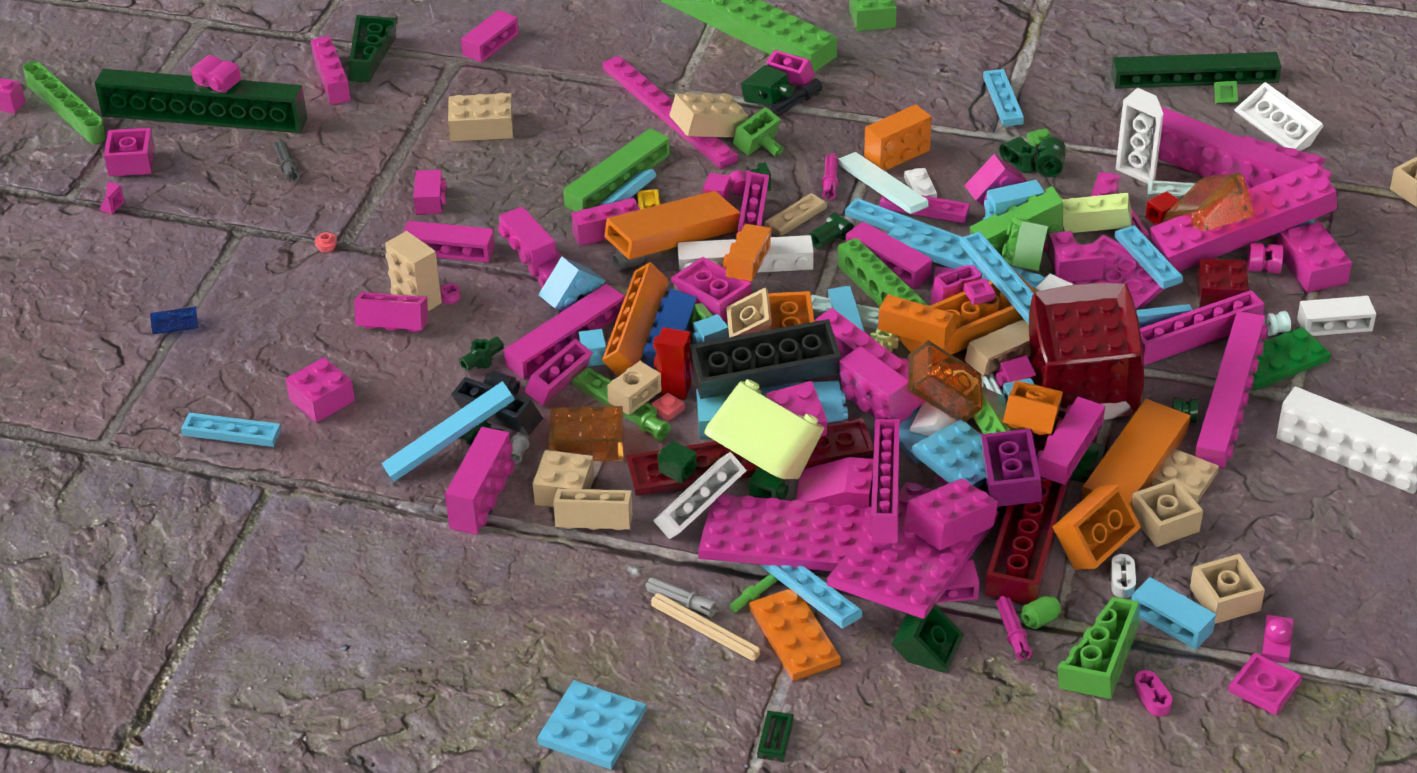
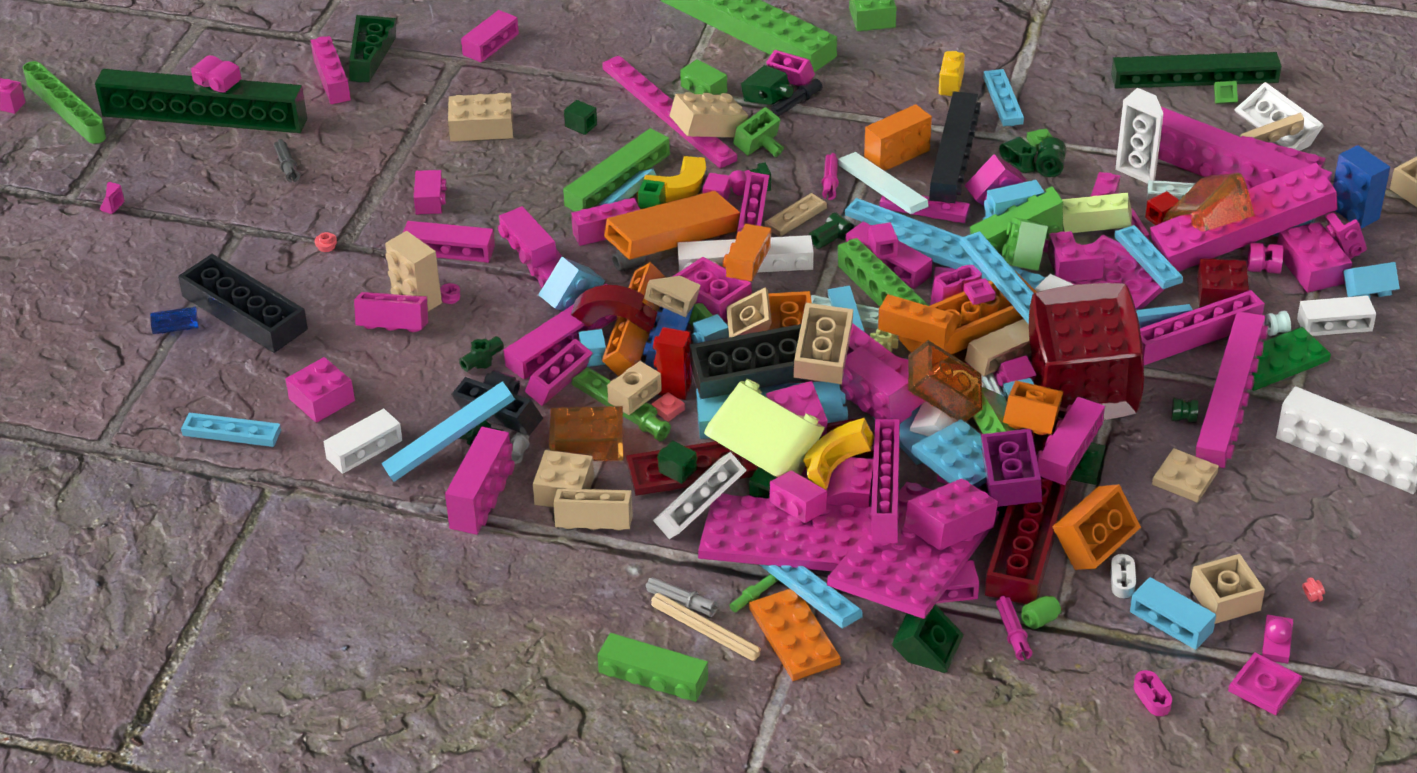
(129, 152): dark pink brick -> none
(243, 303): none -> black brick
(363, 440): none -> white brick
(580, 117): none -> dark green brick
(592, 724): medium azure plate -> none
(614, 300): none -> dark red arch
(651, 194): none -> green brick
(653, 667): none -> bright green brick
(673, 294): none -> tan slope
(686, 183): none -> yellow arch
(702, 78): none -> bright green brick
(772, 752): dark green tile -> none
(798, 496): none -> dark pink brick
(823, 343): none -> tan brick
(836, 447): none -> yellow arch
(883, 240): none -> dark pink brick
(920, 182): white plate -> none
(951, 73): none -> yellow brick
(955, 147): none -> black brick
(1101, 655): bright green wedge -> none
(1140, 449): orange brick -> none
(1166, 512): tan brick -> none
(1274, 131): none -> tan plate
(1313, 590): none -> coral plate
(1347, 236): none -> dark pink bracket
(1360, 185): none -> blue brick
(1371, 280): none -> medium azure brick

